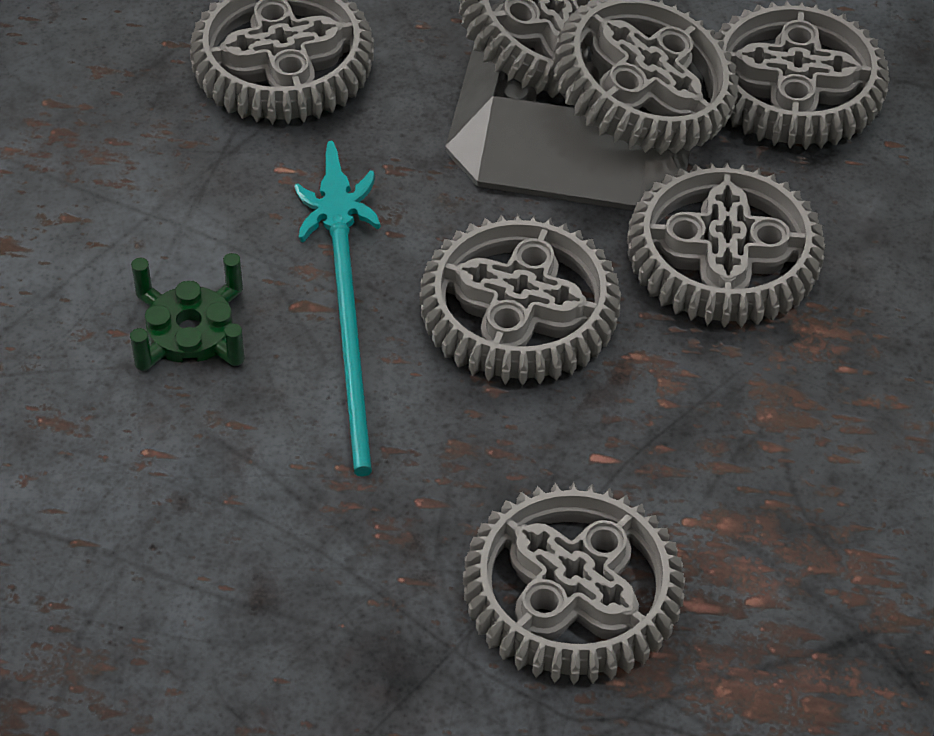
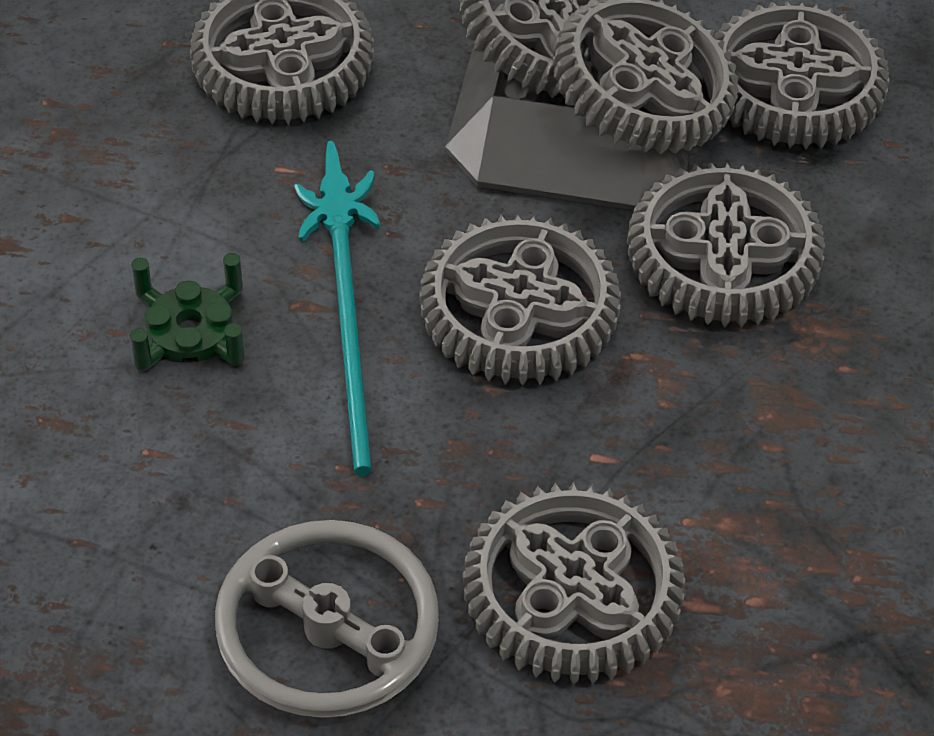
(327, 618): none -> light grey piece

